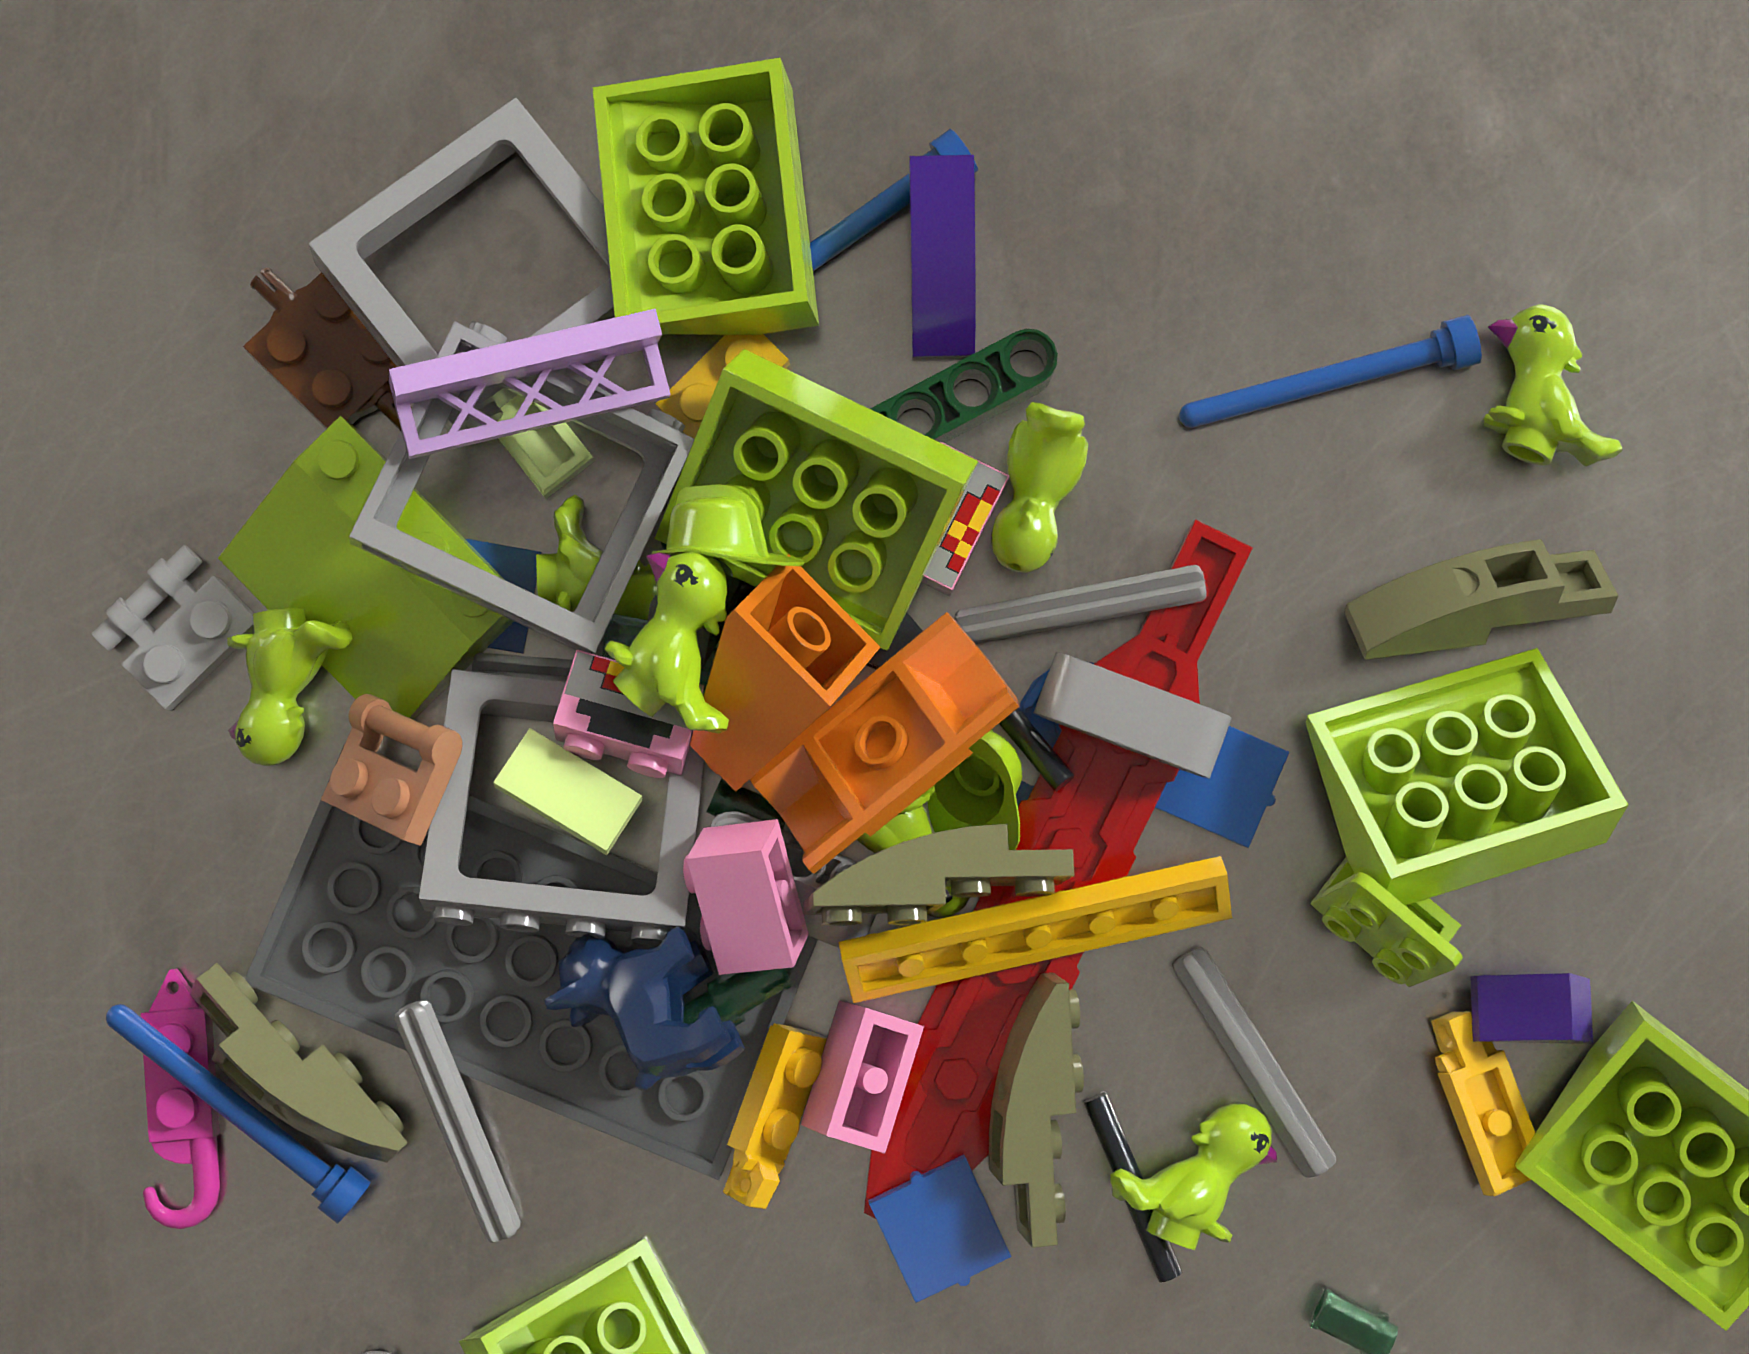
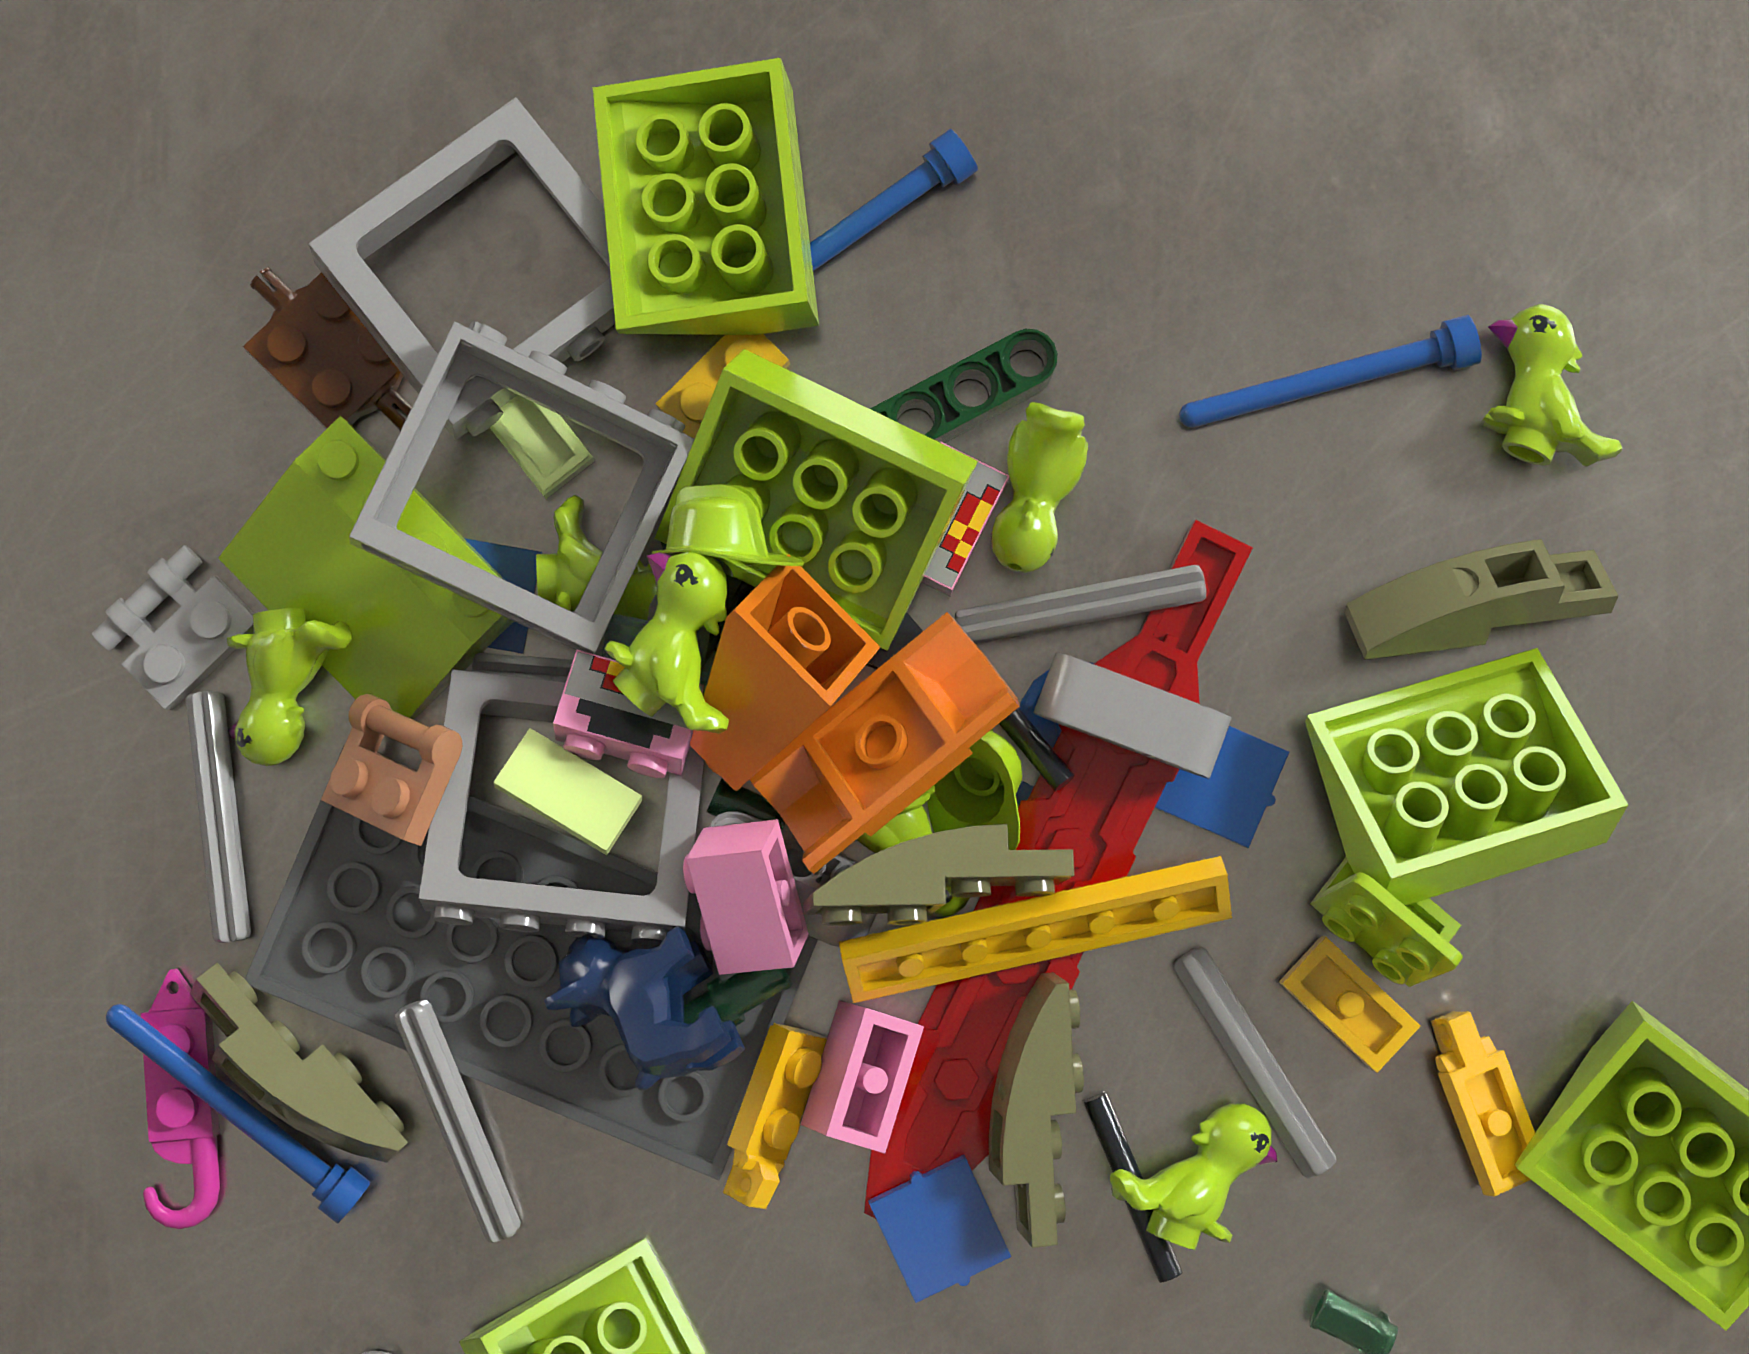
(218, 816): none -> light grey axle
(525, 358): lavender fence -> none
(942, 255): dark purple slope -> none
(1349, 1004): none -> yellow plate
(1532, 1008): dark purple slope -> none

